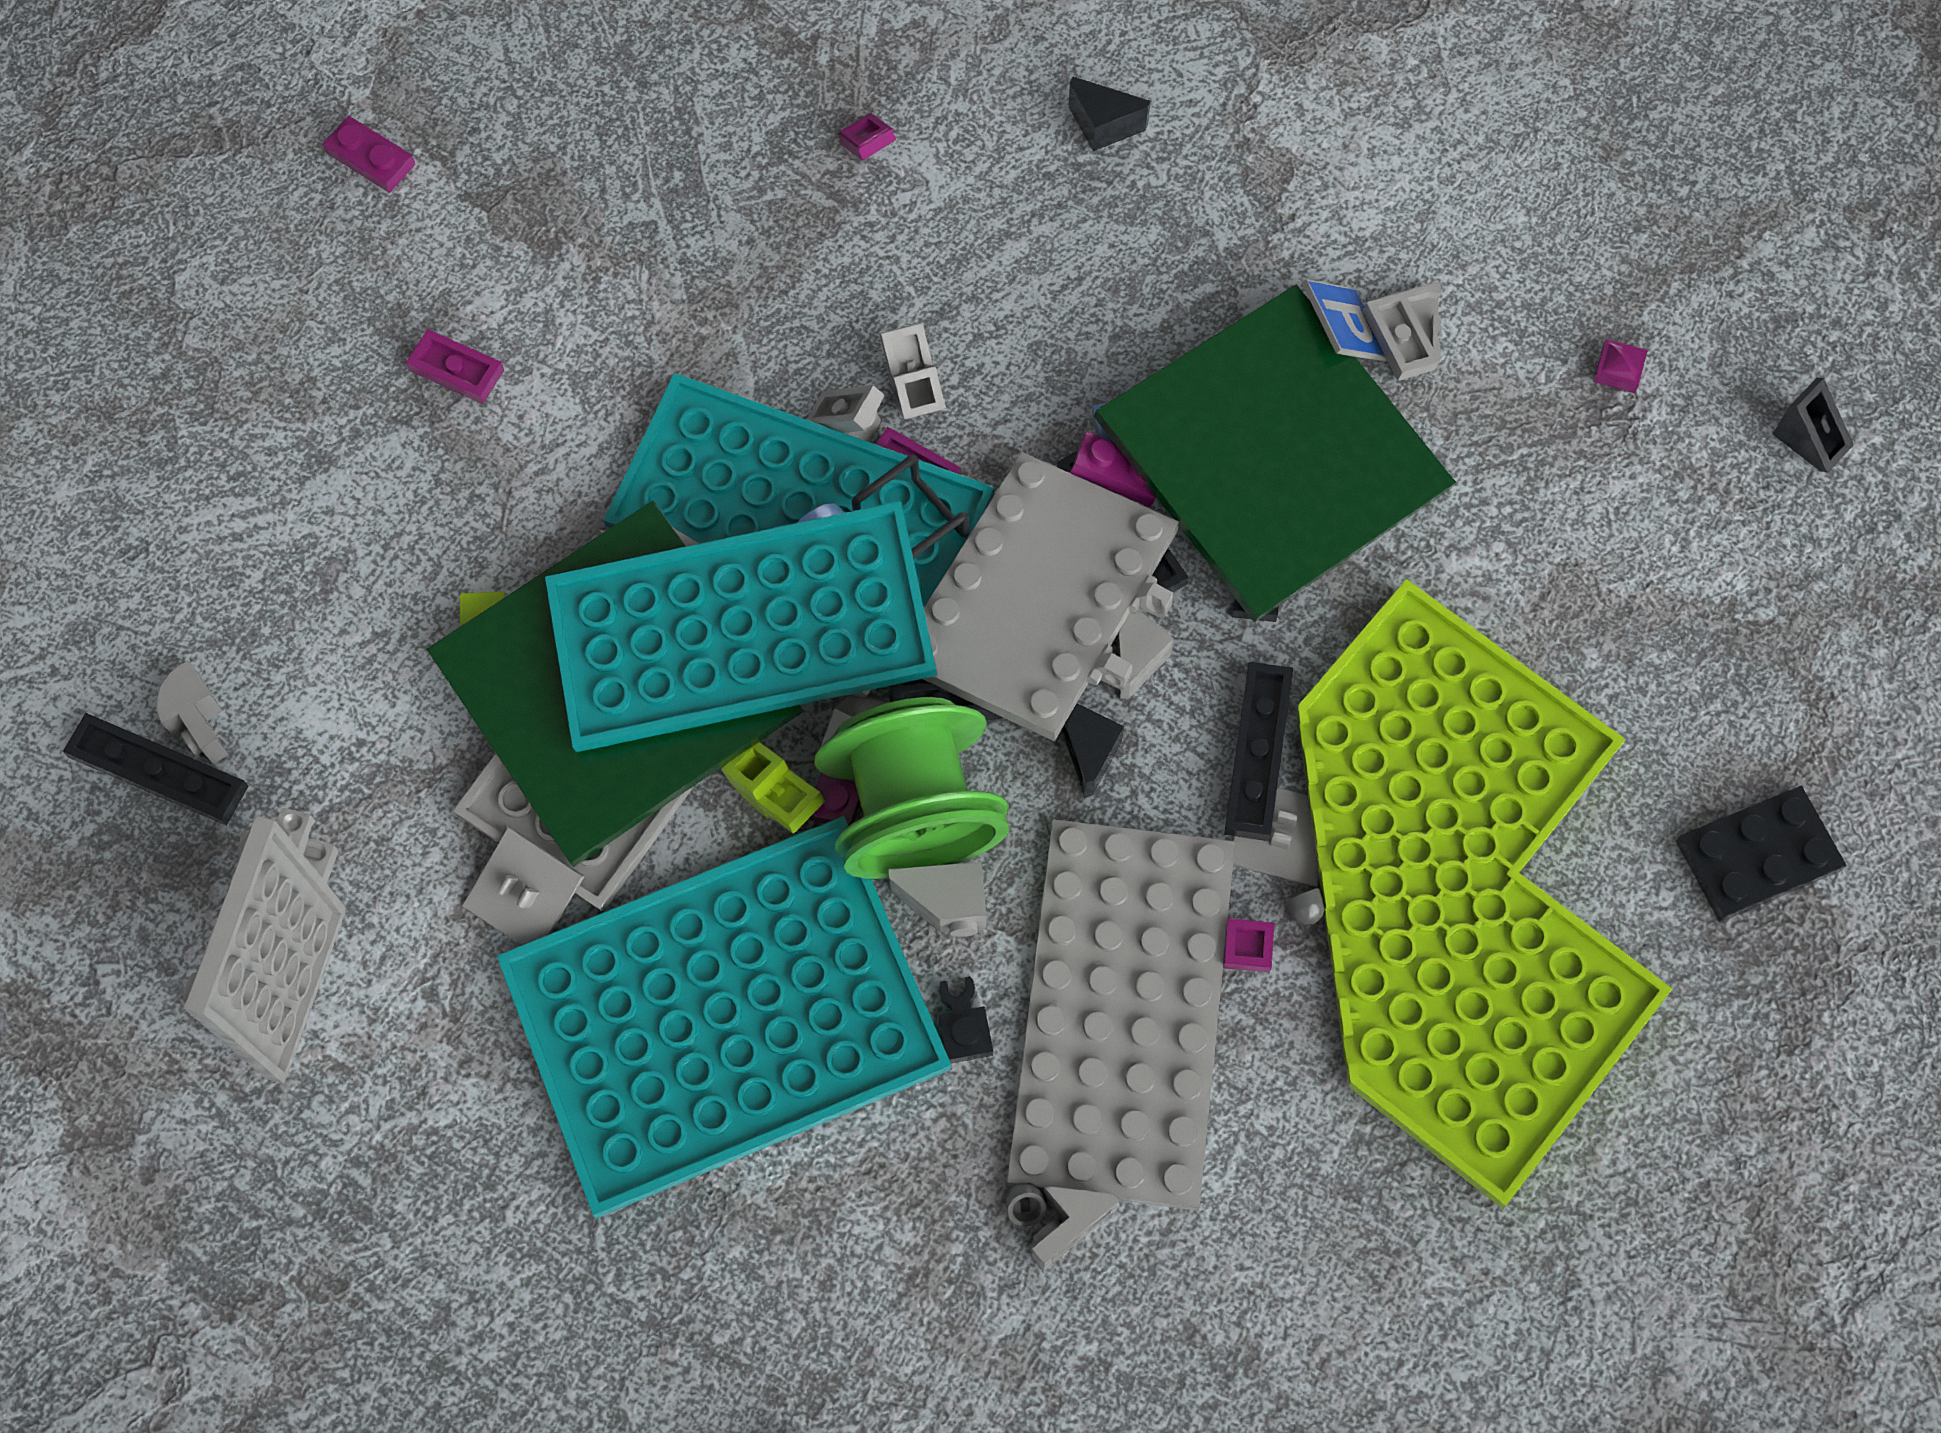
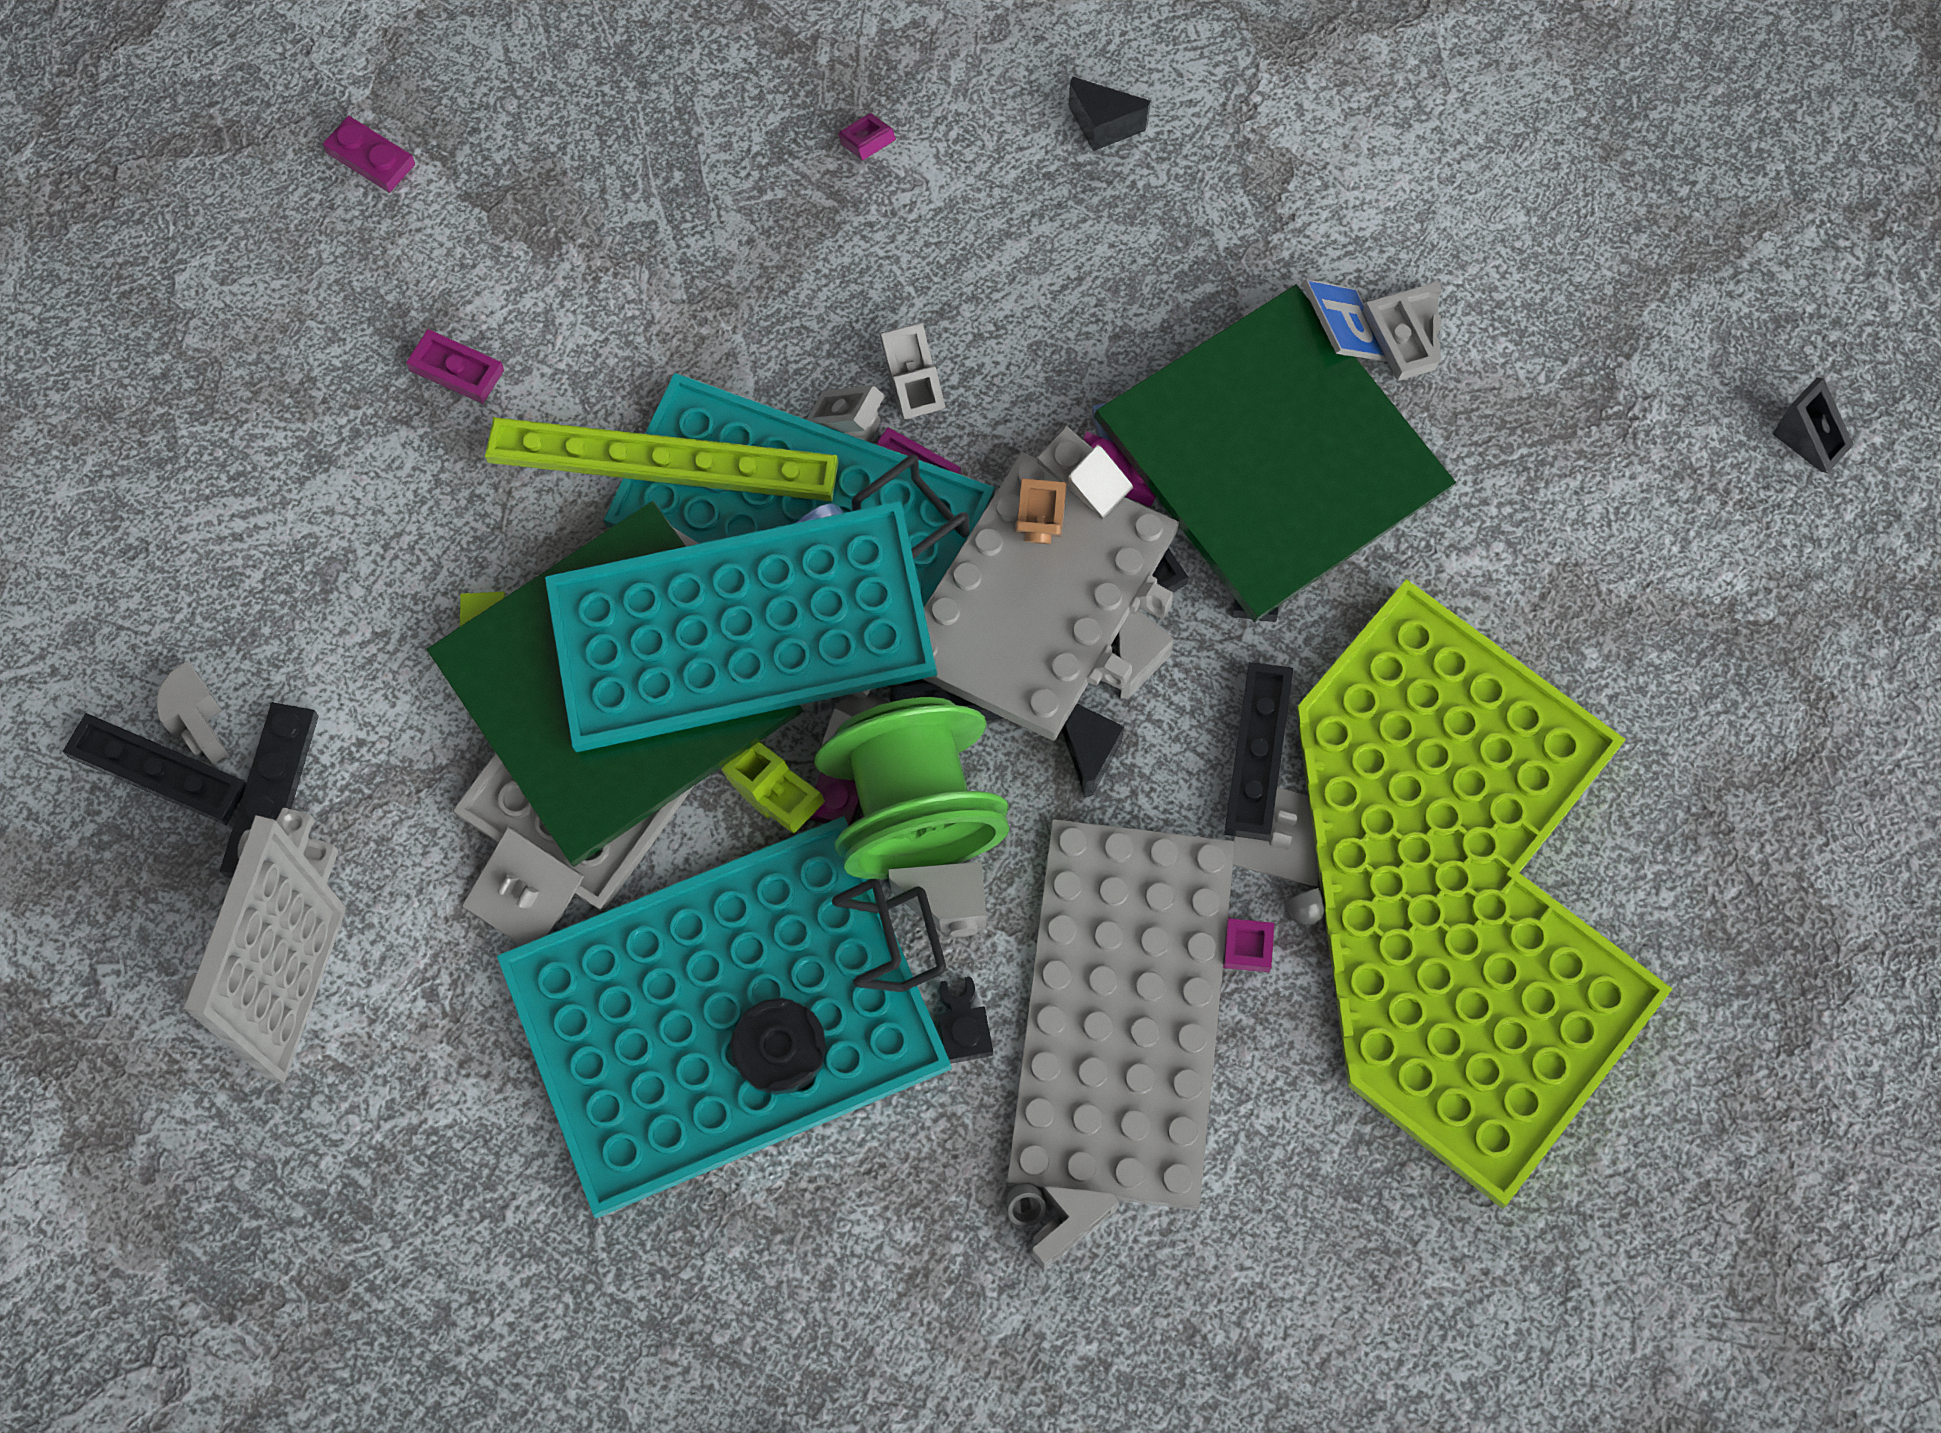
(273, 772): none -> black plate
(662, 459): none -> lime tile
(778, 1046): none -> black tile
(867, 979): none -> black piece
(1041, 510): none -> medium nougat bracket
(1086, 470): none -> slope
(1620, 365): magenta tile -> none
(1760, 853): black plate -> none

